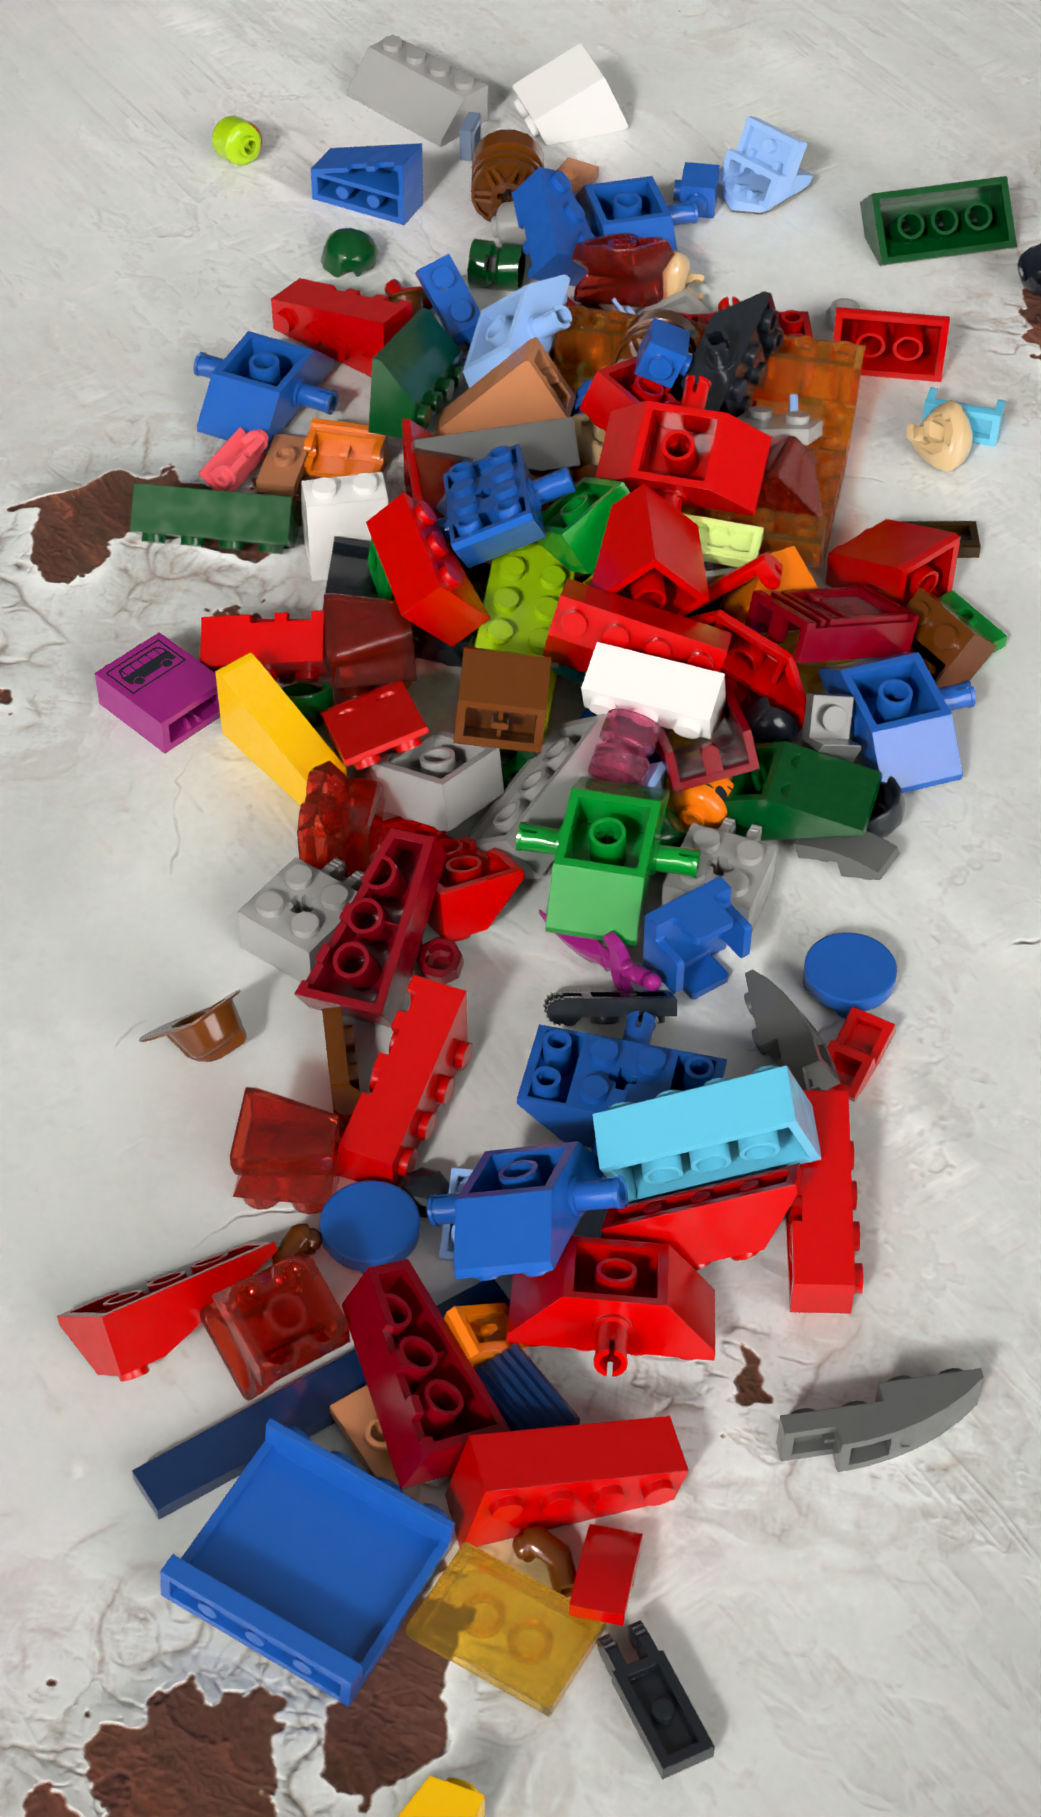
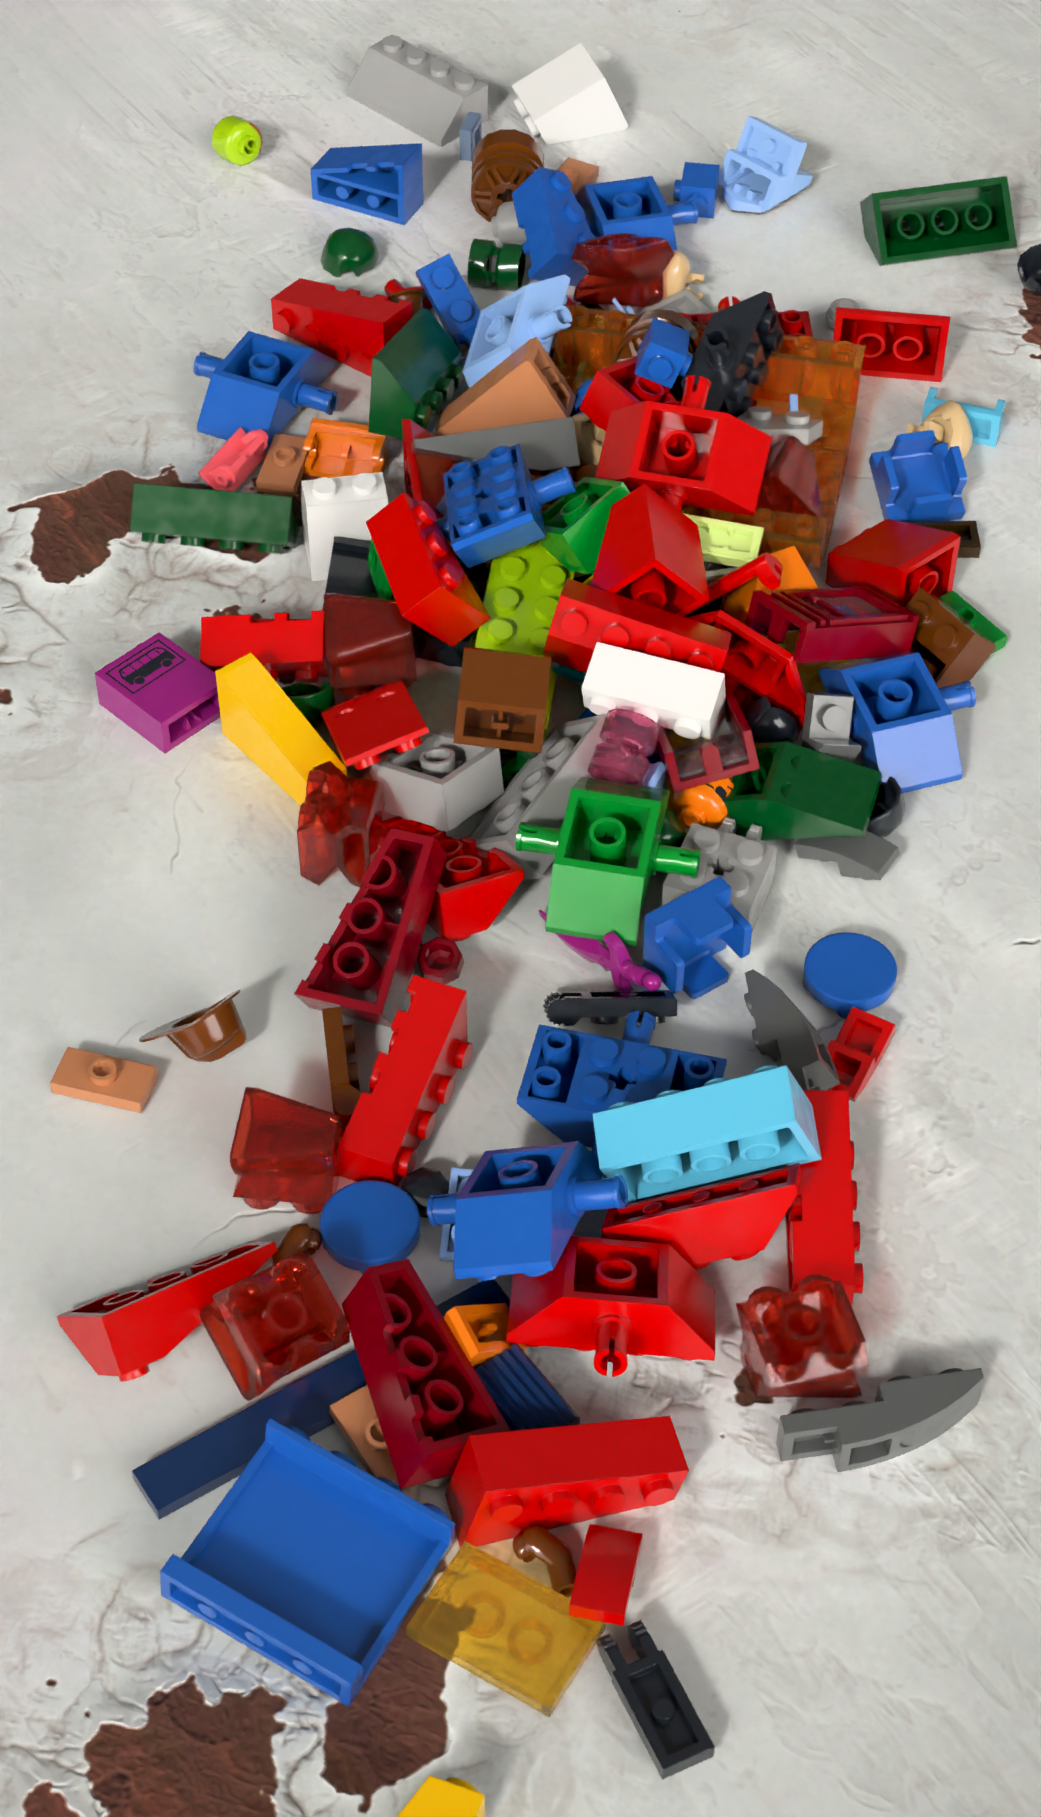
(104, 1079): none -> nougat plate
(296, 914): light grey hinge -> none
(802, 1341): none -> clear red piece
(919, 479): none -> blue panel

